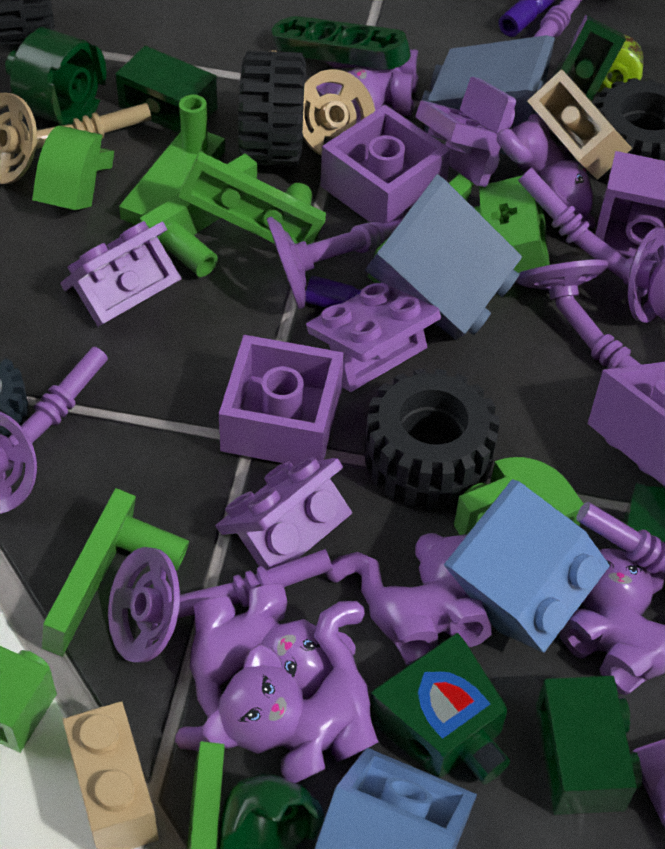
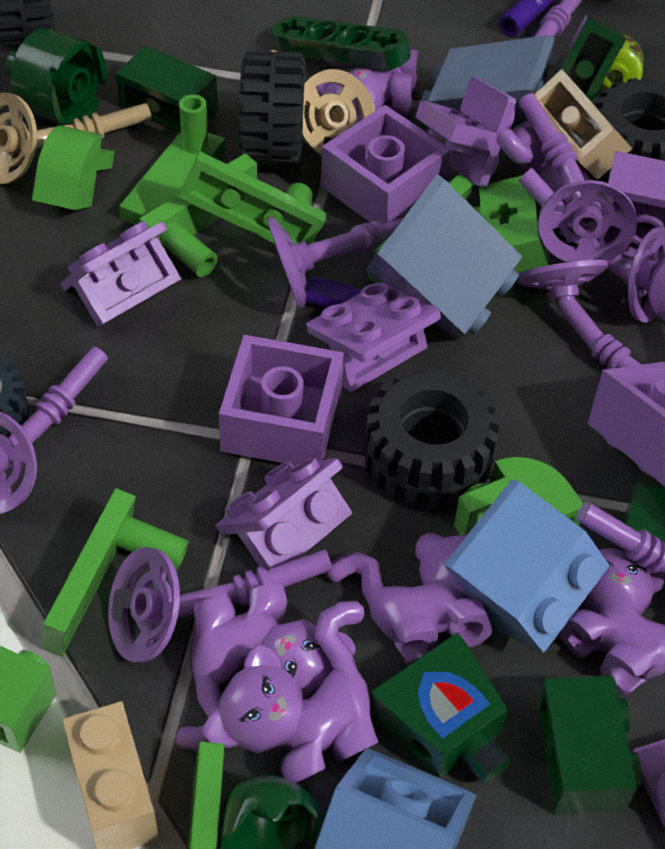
(585, 208): none -> medium lavender dish

